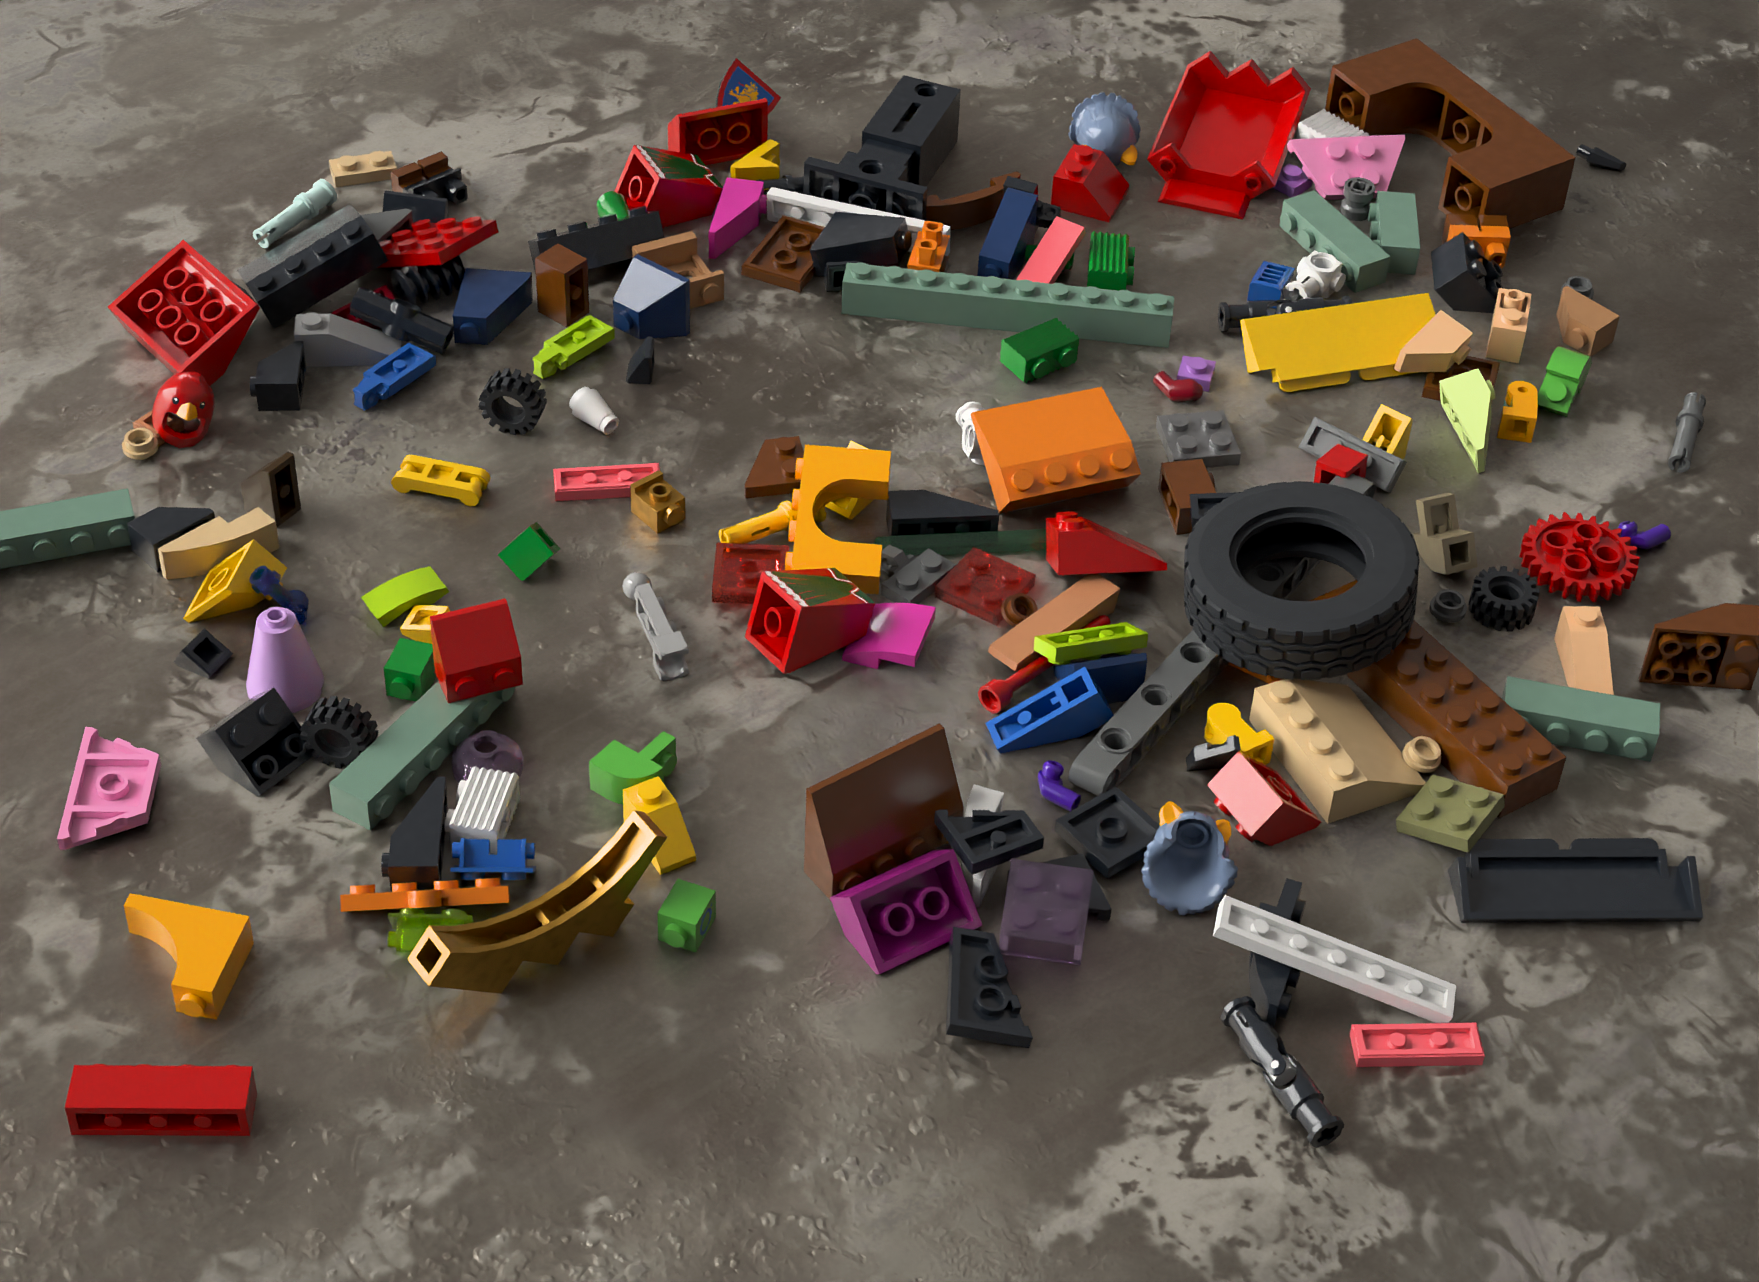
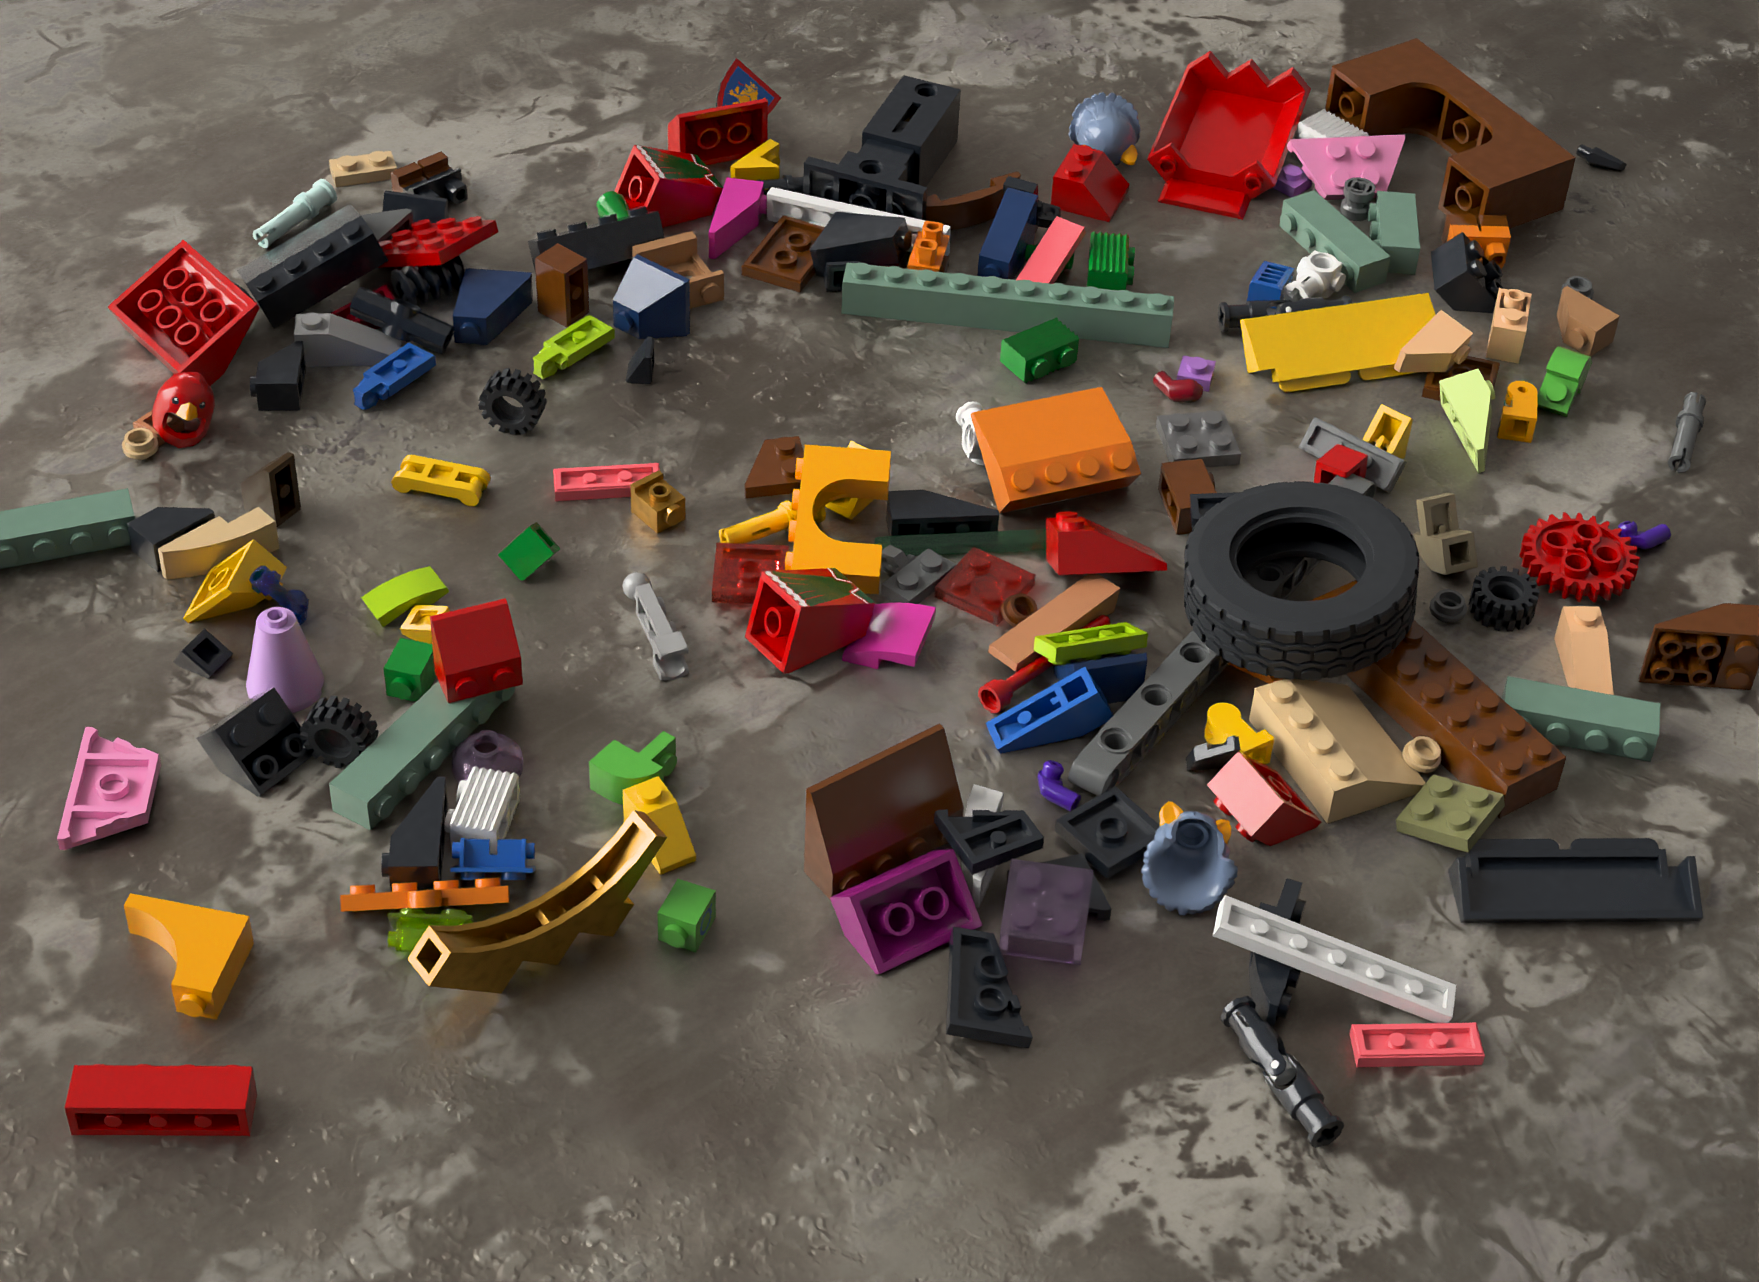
(593, 410): white cone -> none

